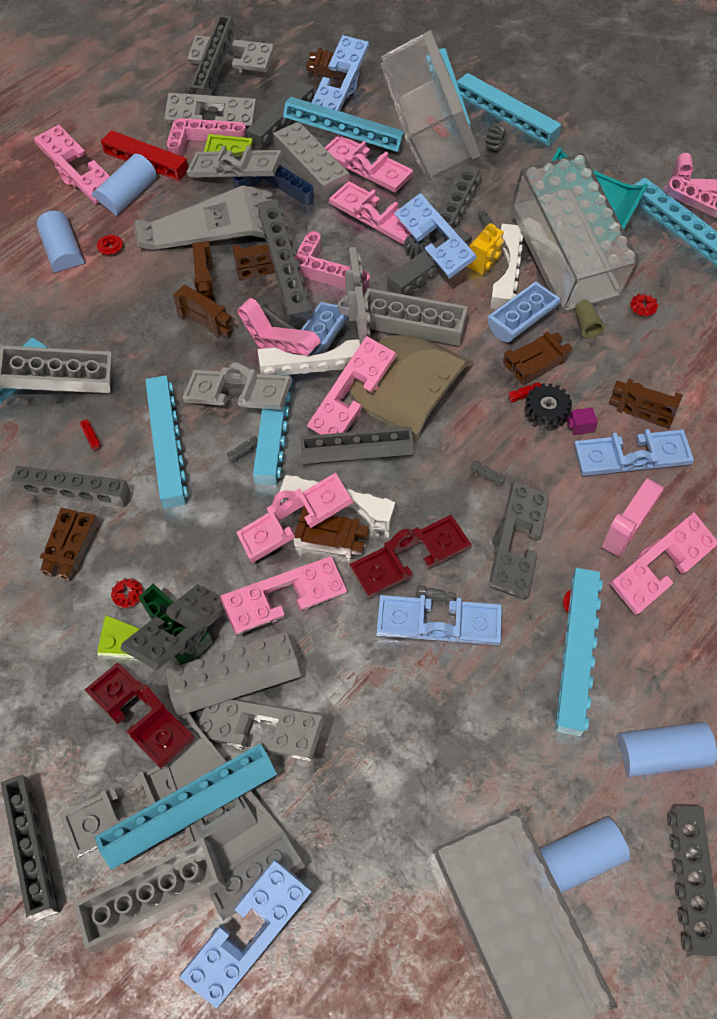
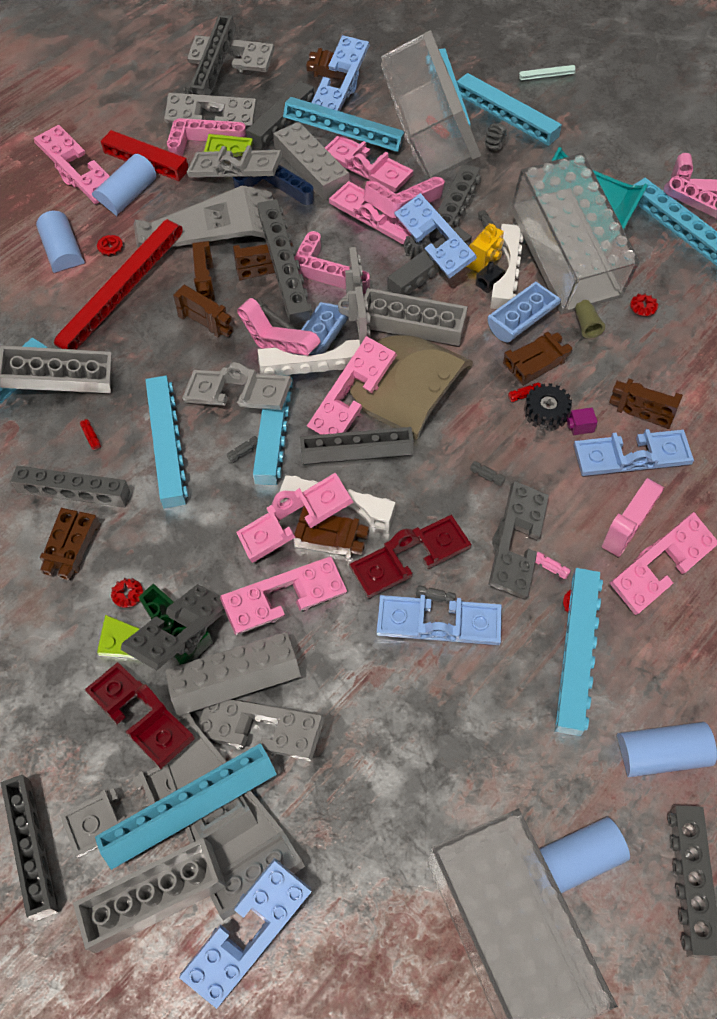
(118, 286): none -> red beam
(389, 202): none -> bright pink beam
(489, 276): none -> black piece
(547, 72): none -> light aqua axle
(552, 565): none -> bright pink axle

